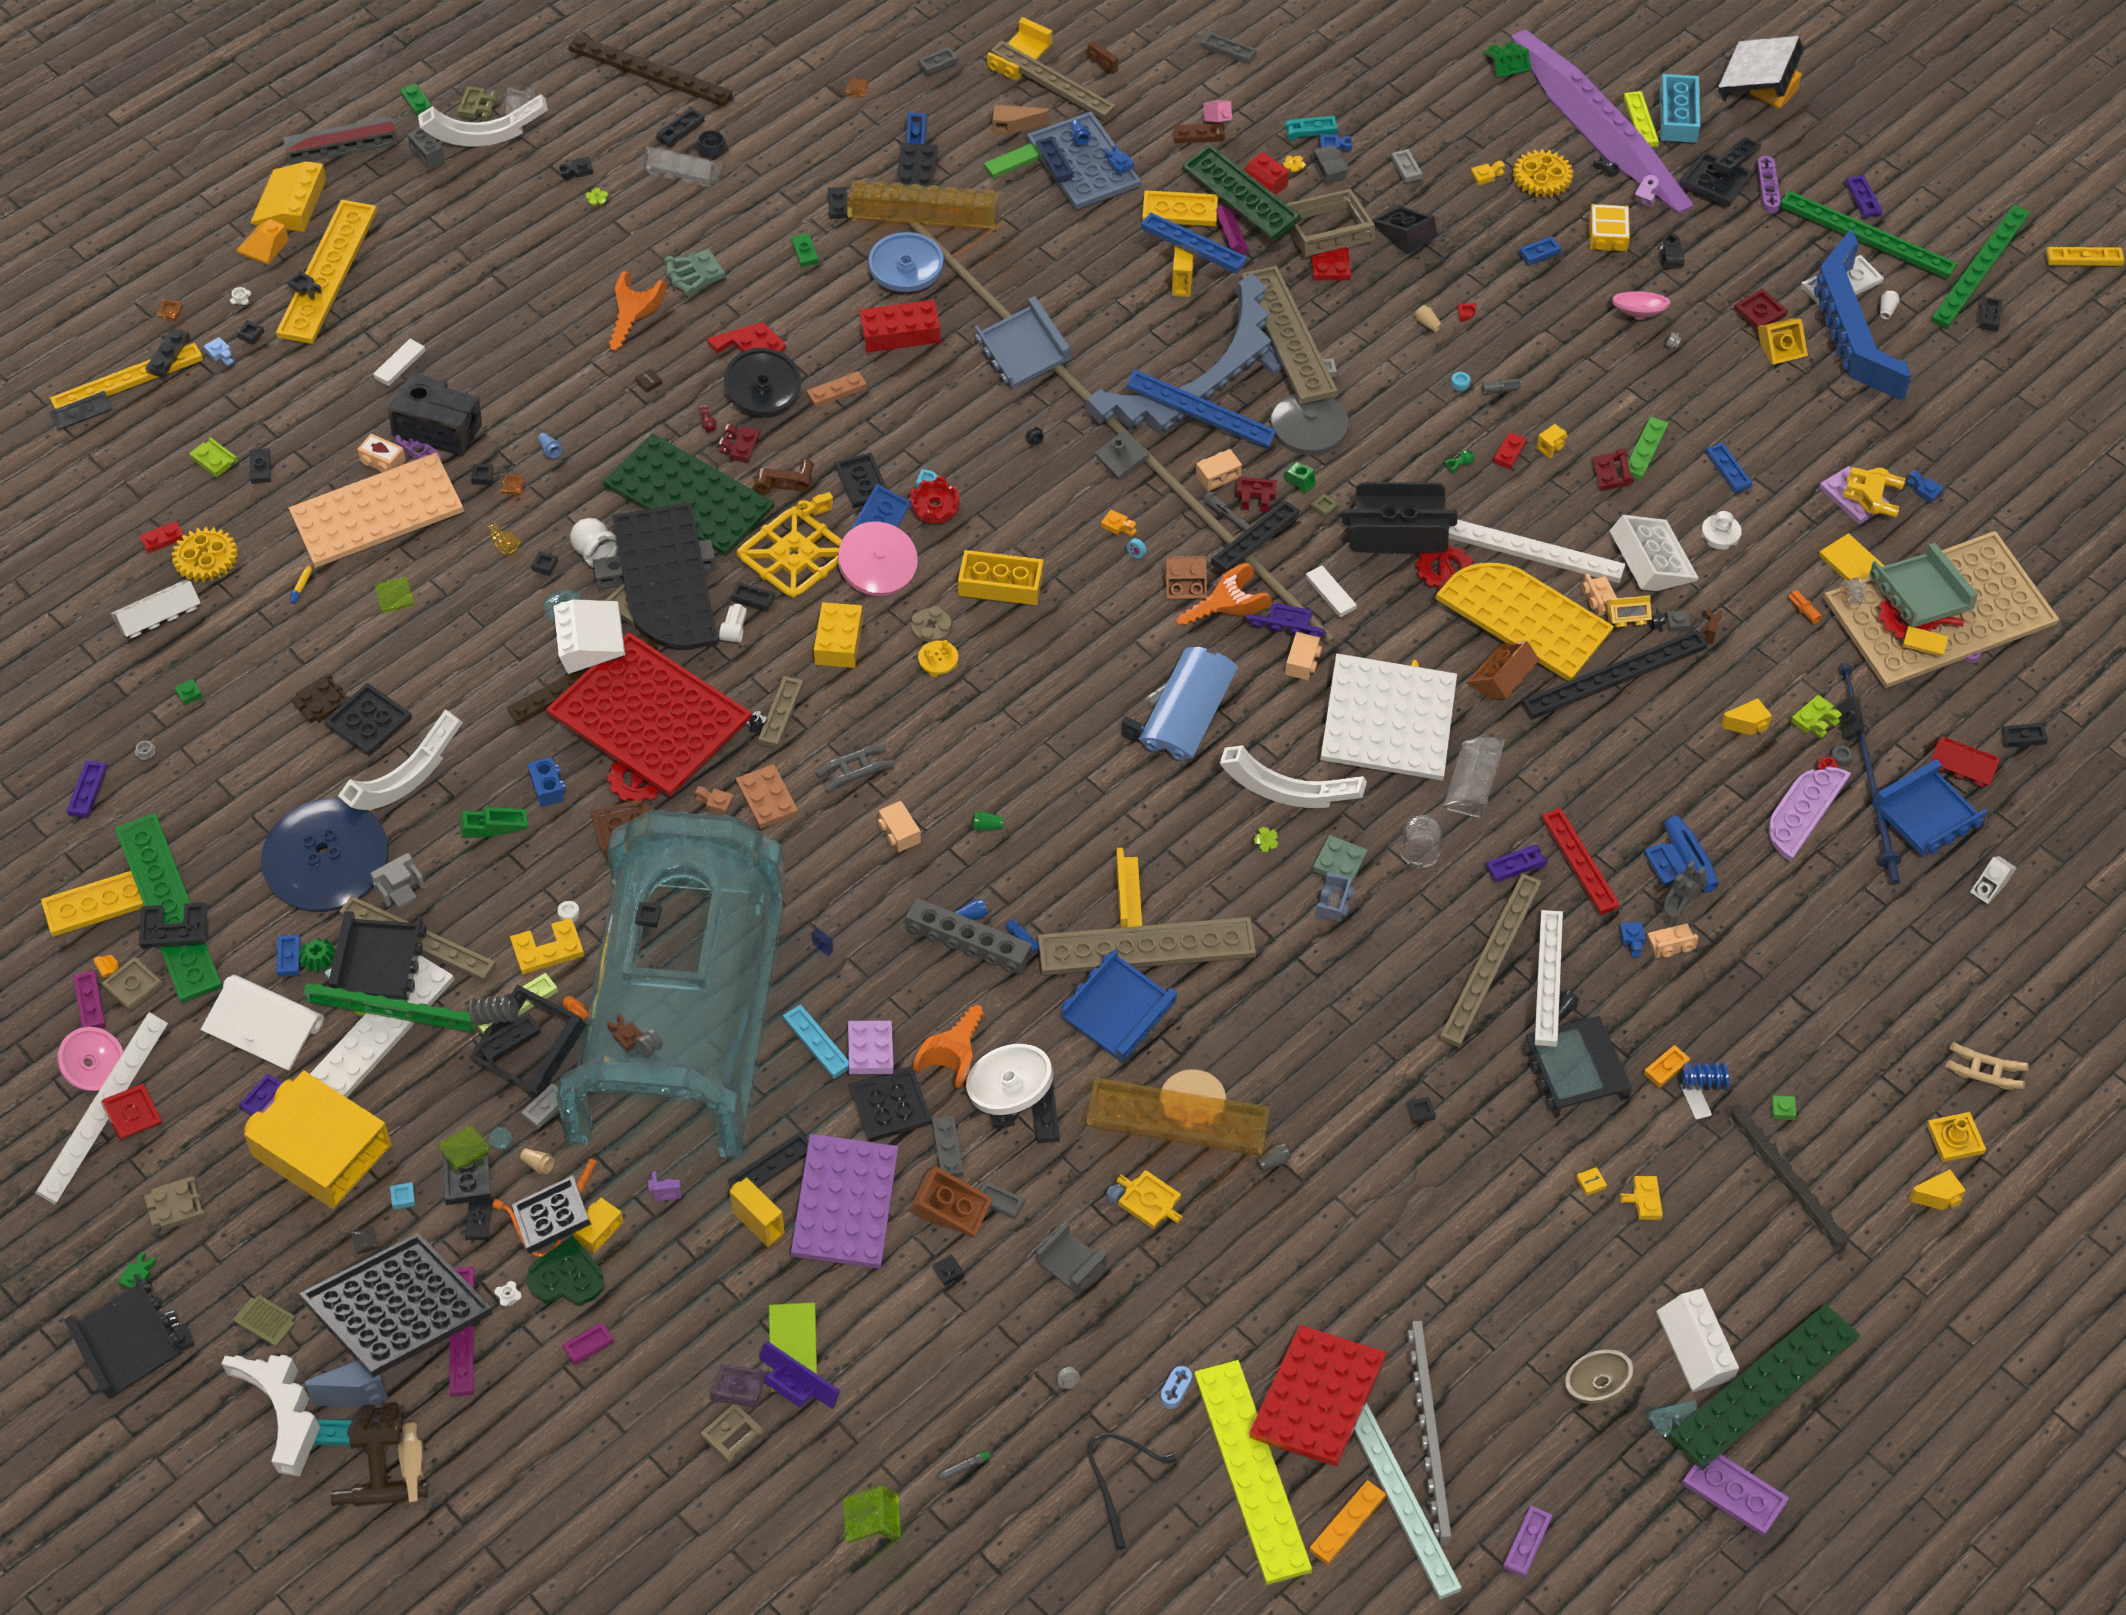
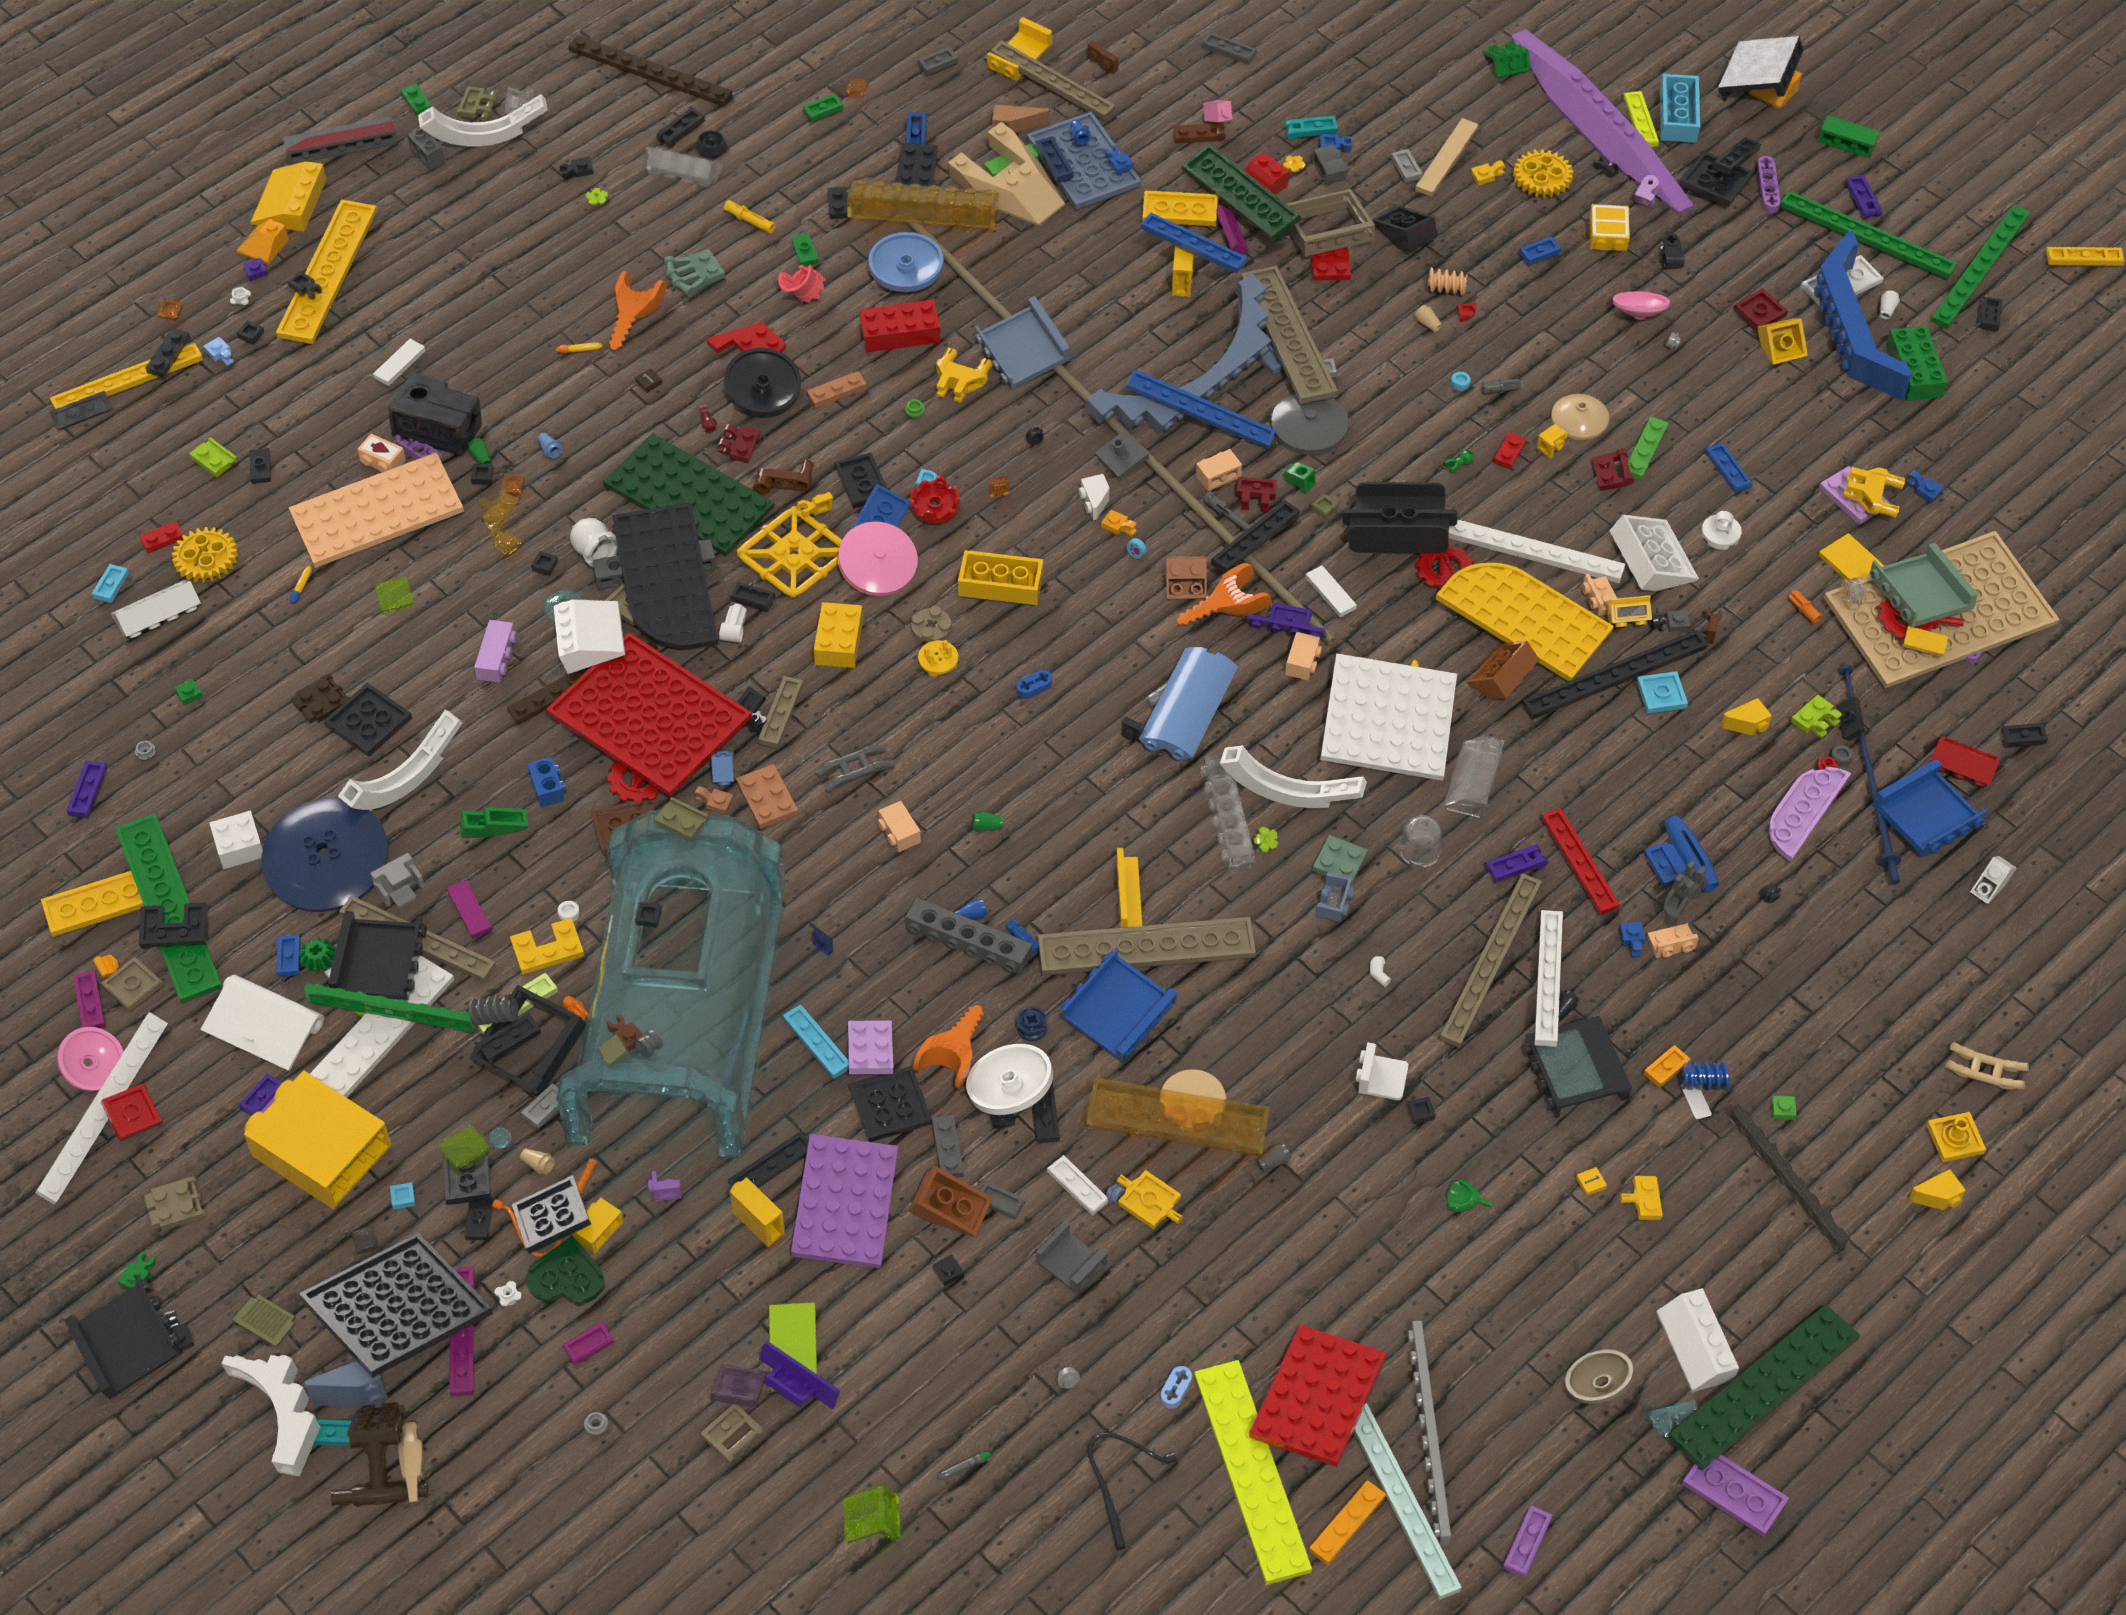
(110, 583): none -> medium azure plate
(236, 839): none -> white brick
(255, 269): none -> dark purple plate
(469, 909): none -> magenta tile
(479, 451): none -> green cone
(495, 651): none -> lavender brick
(498, 509): none -> clear yellow plate
(579, 347): none -> yellow piece
(593, 1418): none -> light grey plate
(614, 1050): none -> olive tile
(681, 819): none -> olive plate
(723, 767): none -> medium blue slope
(743, 213): none -> yellow pin
(751, 700): none -> black bracket
(804, 284): none -> coral hat
(823, 107): none -> green plate
(914, 408): none -> bright green plate
(960, 377): none -> yellow connector
(999, 486): none -> clear orange plate
(1022, 185): none -> tan wedge
(1032, 1023): none -> dark blue wheel
(1034, 684): none -> blue beam
(1078, 1185): none -> white tile
(1095, 494): none -> white slope
(1228, 814): none -> clear brick
(1376, 971): none -> white arm
(1381, 1075): none -> white bracket
(1446, 157): none -> tan tile
(1447, 281): none -> light nougat piece
(1464, 1196): none -> green piece
(1580, 416): none -> tan dish
(1662, 692): none -> medium azure plate
(1771, 893): none -> black plate
(1848, 136): none -> green brick
(1920, 354): none -> green brick

